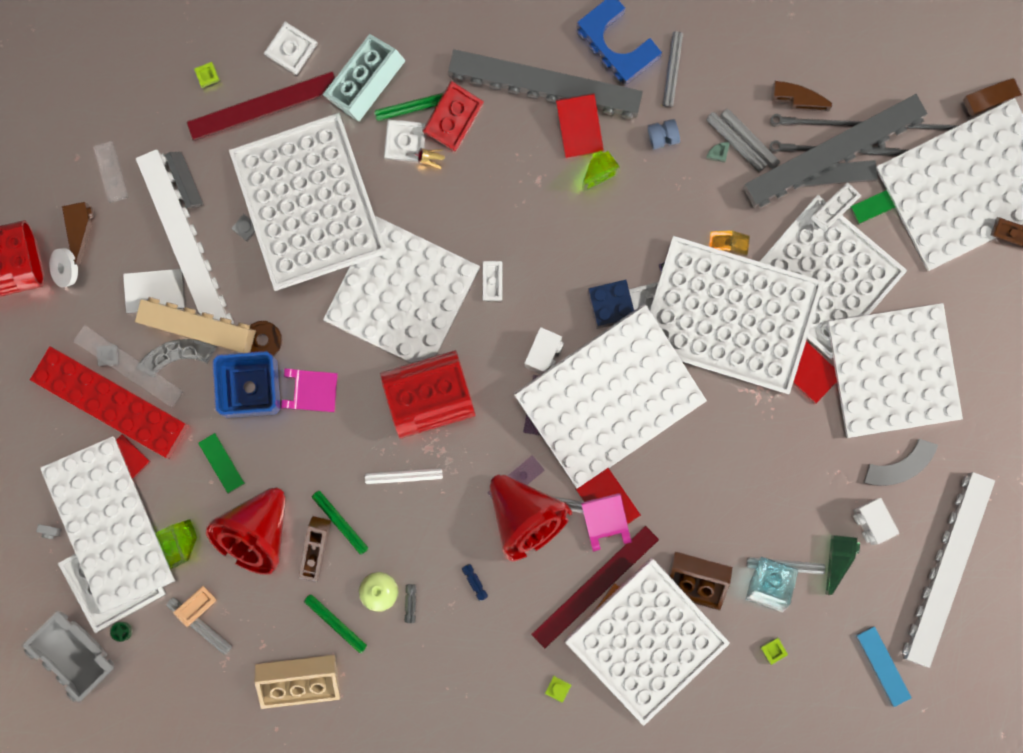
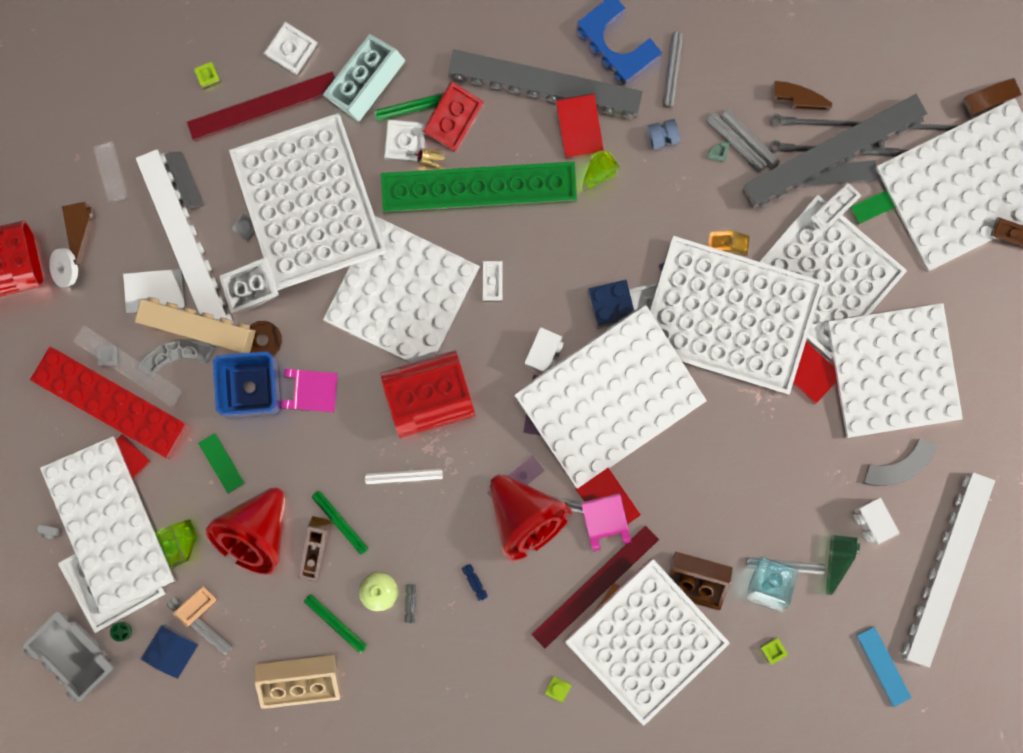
(169, 651): none -> dark blue slope
(249, 286): none -> white slope
(478, 186): none -> green plate

